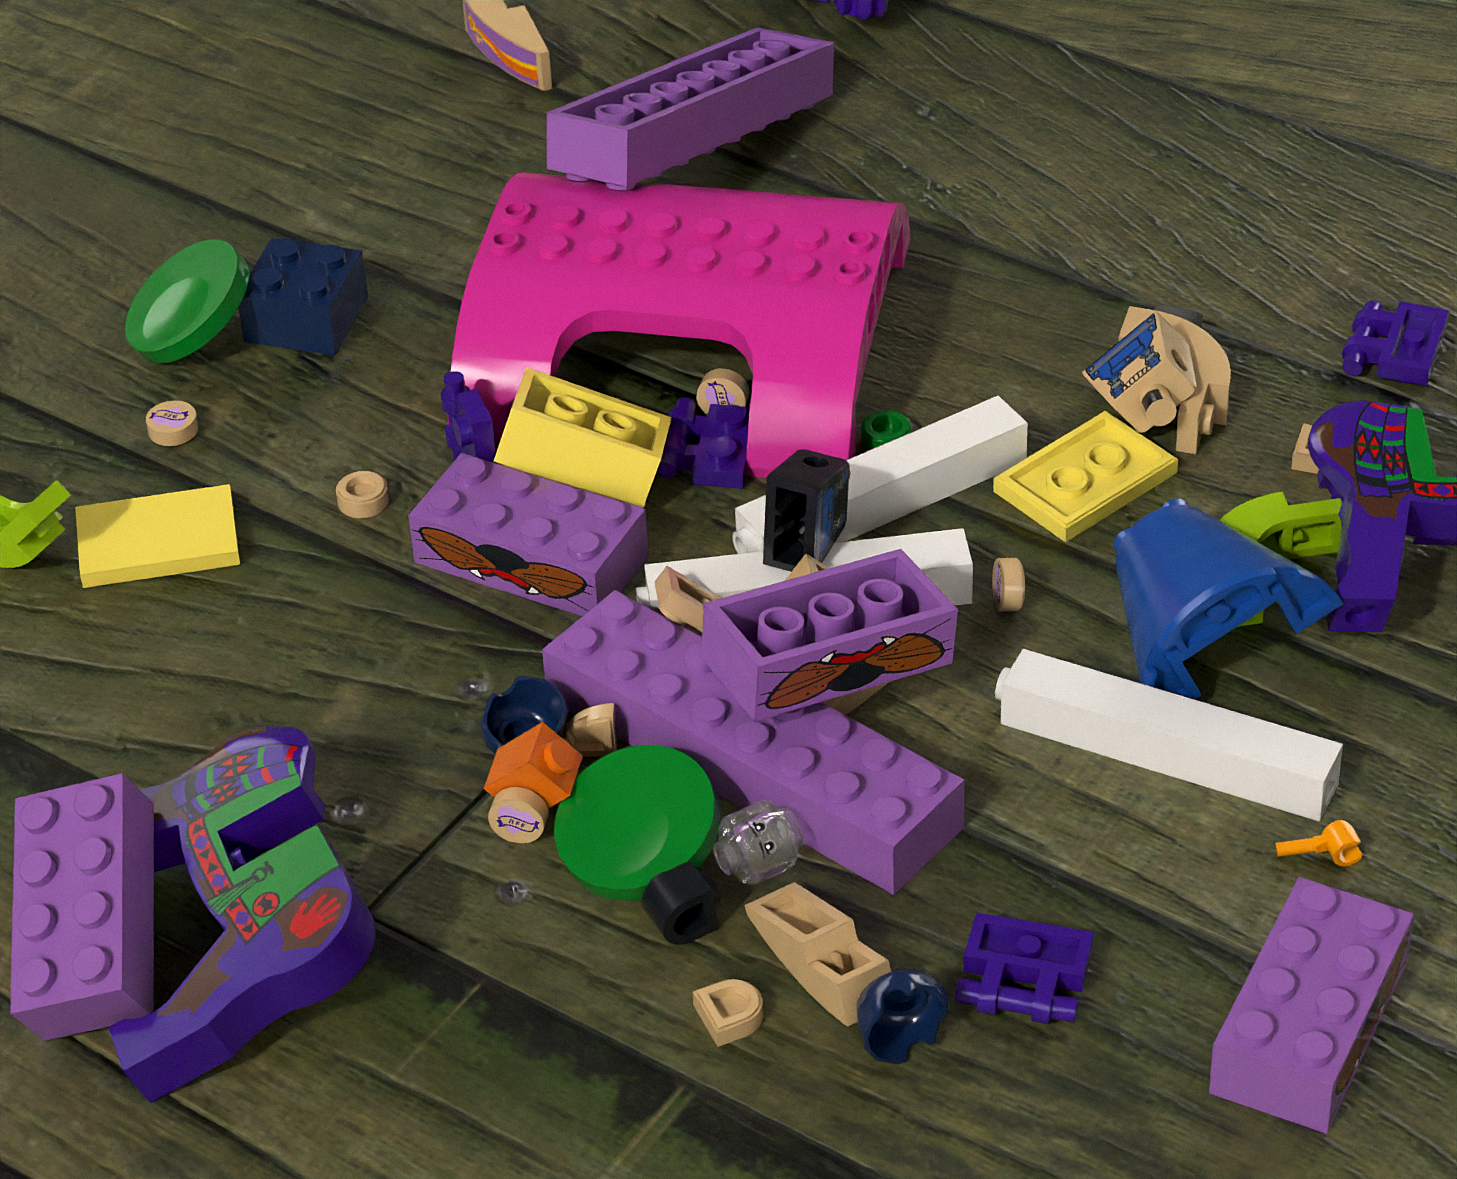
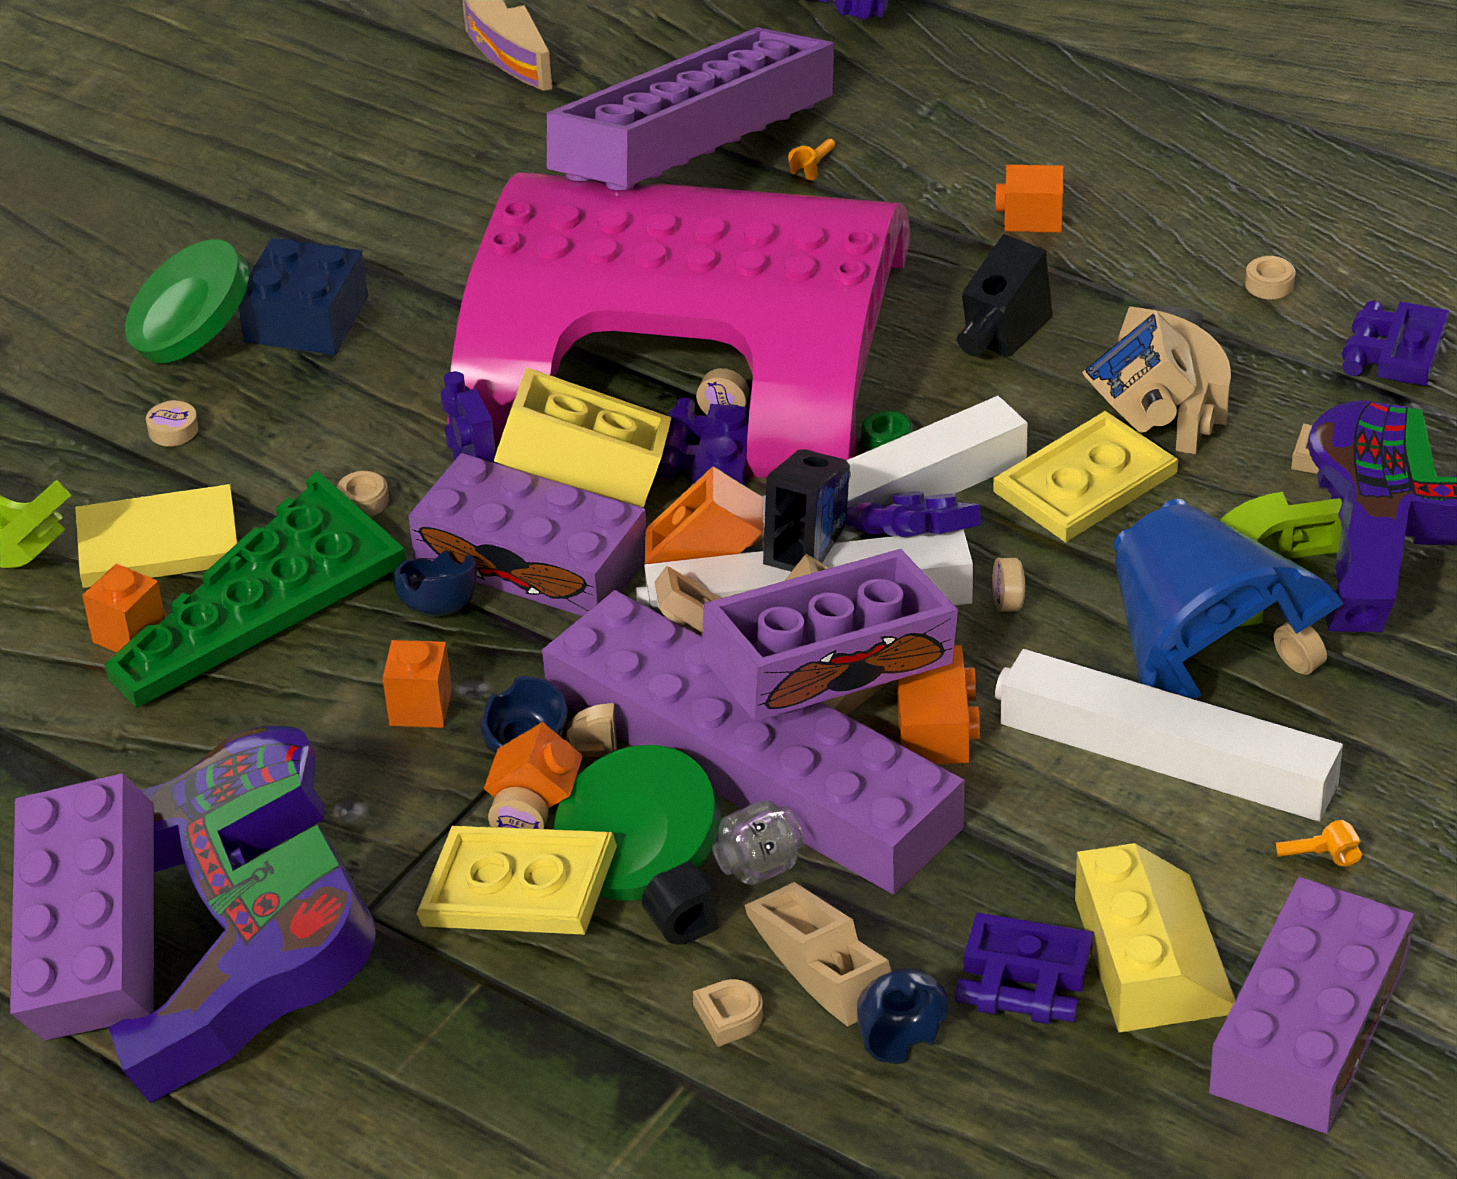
(122, 606): none -> orange brick
(265, 583): none -> green wing
(417, 683): none -> orange brick
(437, 585): none -> dark blue hair
(517, 879): none -> light yellow tile
(706, 521): none -> orange brick
(808, 158): none -> light orange hand
(914, 515): none -> dark purple plate
(936, 712): none -> orange brick
(1006, 299): none -> black torso
(1031, 198): none -> orange brick
(1149, 939): none -> light yellow slope
(1270, 277): none -> tan tile
(1300, 651): none -> tan tile

